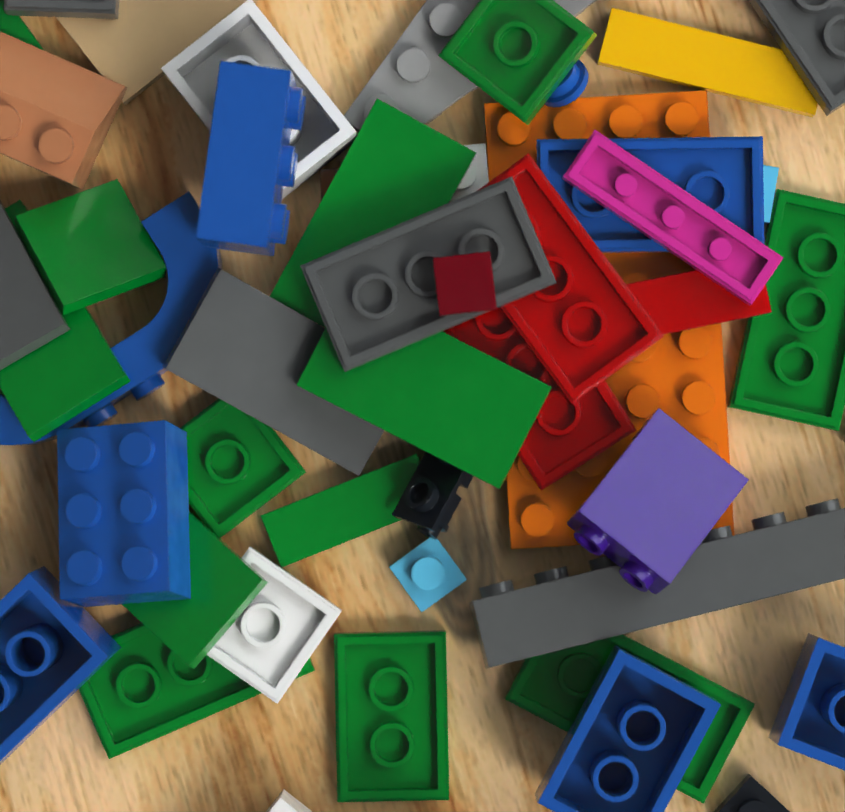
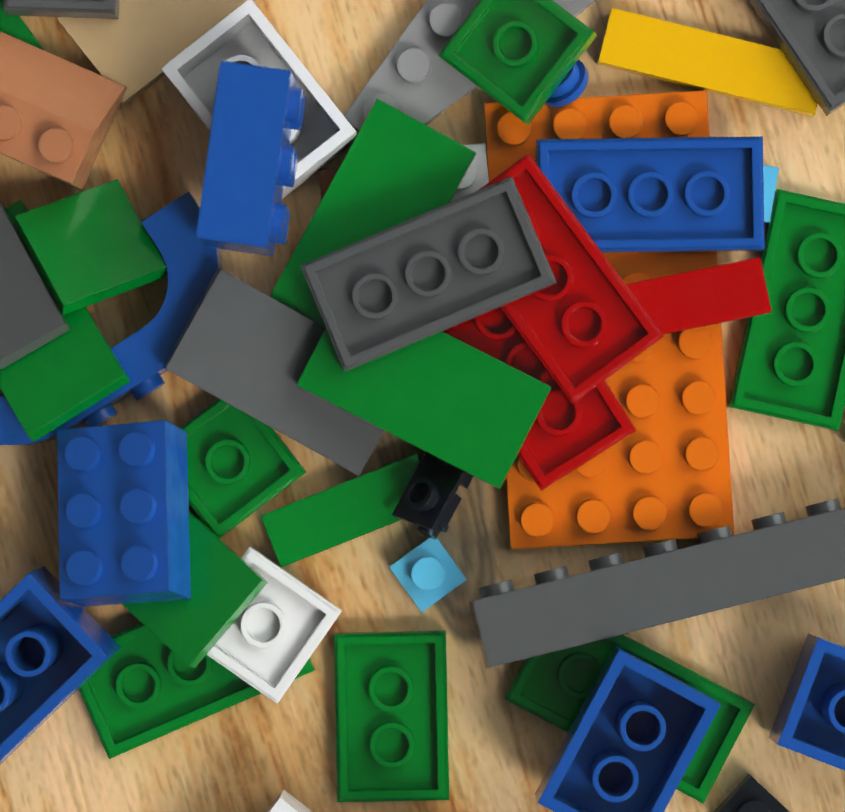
(464, 283): dark red tile -> none
(656, 503): dark purple panel -> none
(672, 218): dark pink tile -> none

